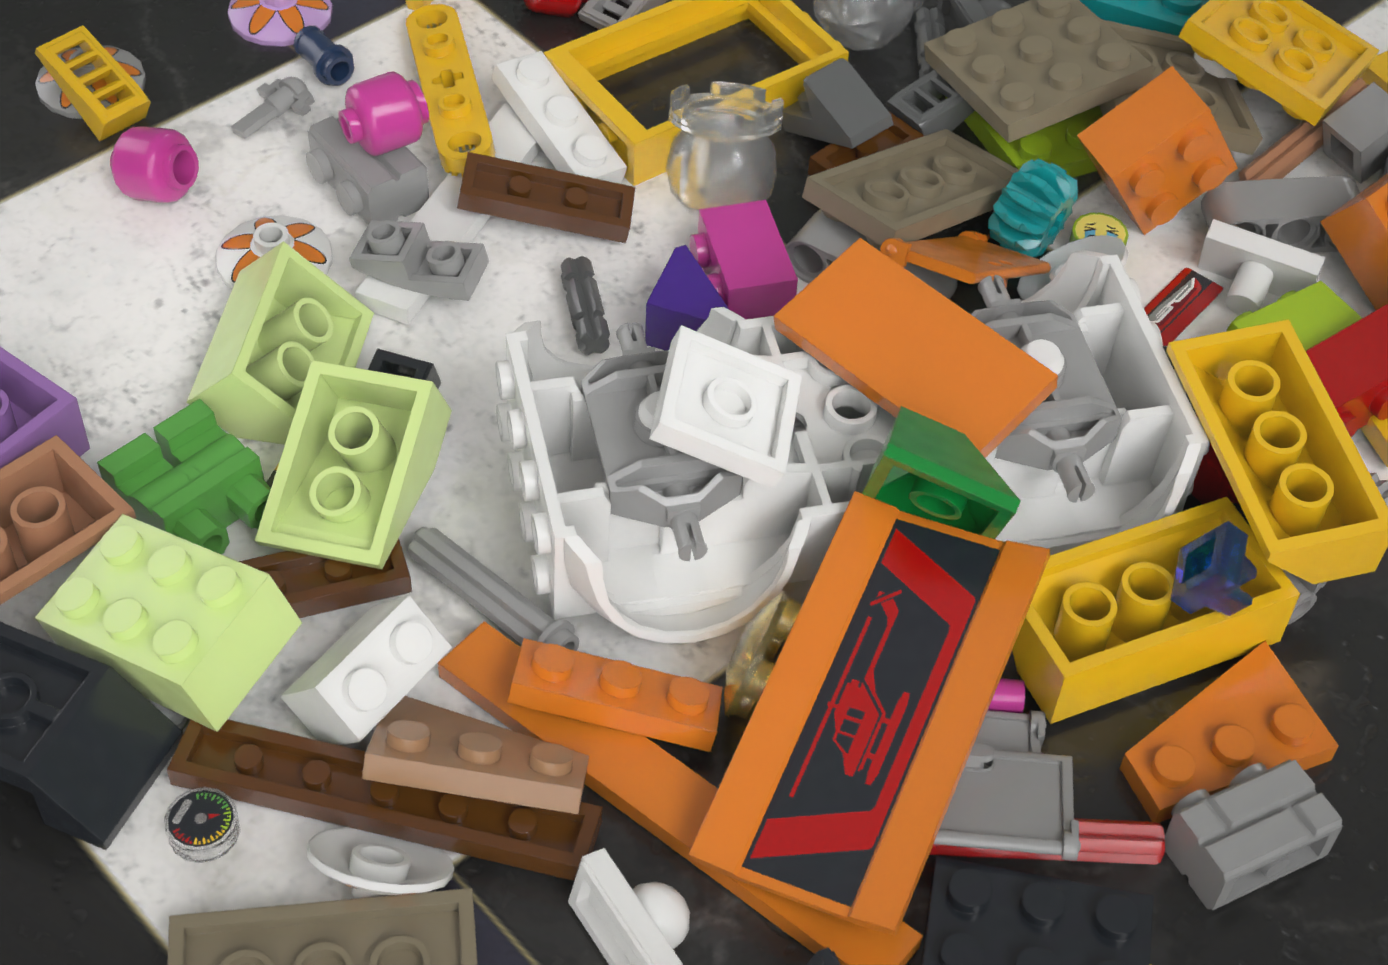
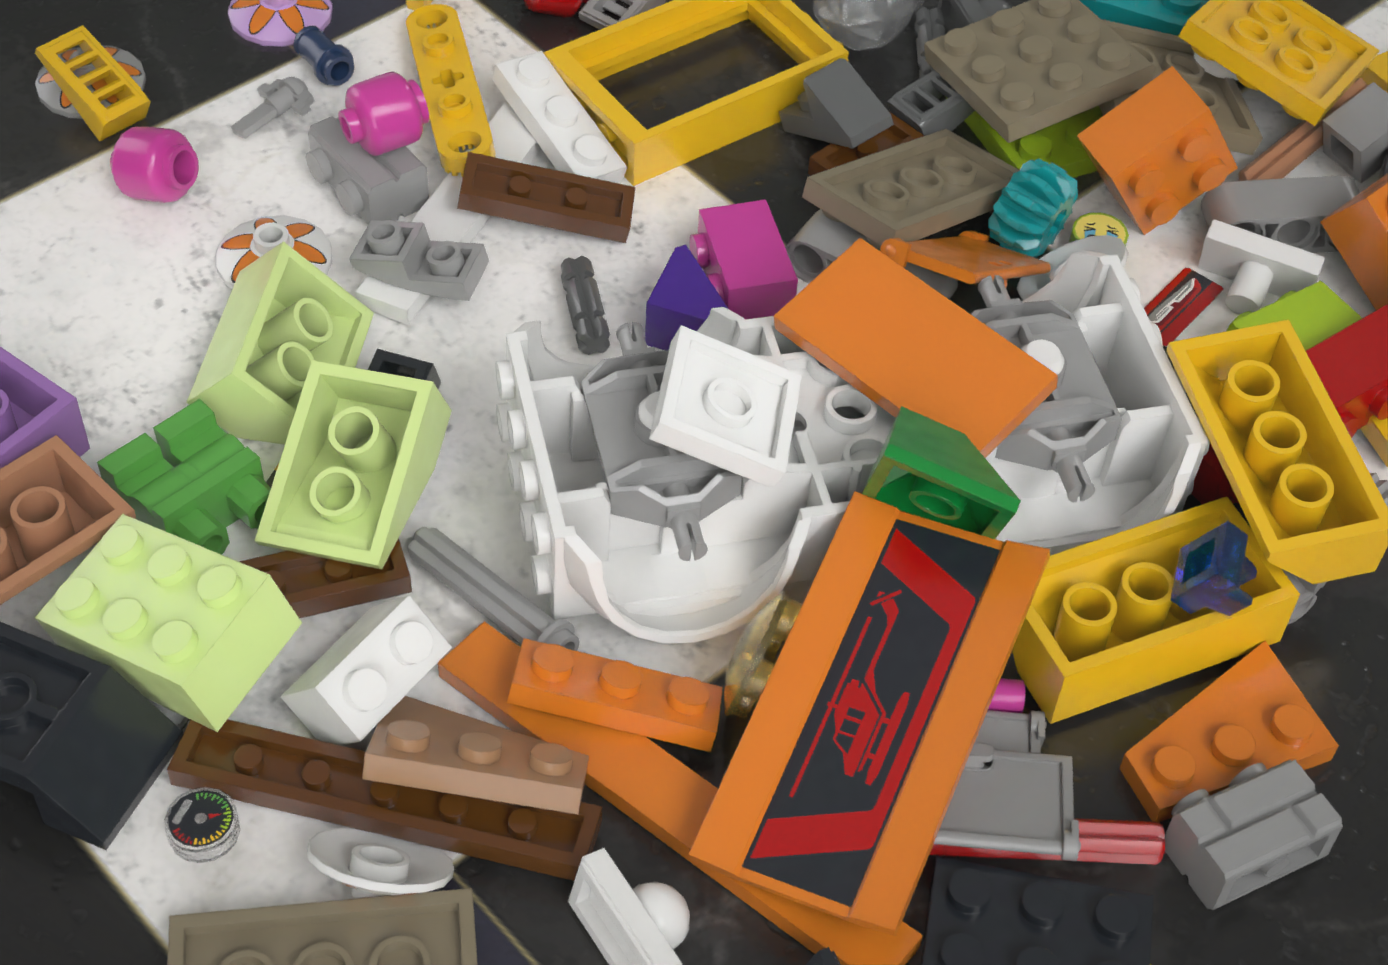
(722, 145): clear tile -> none

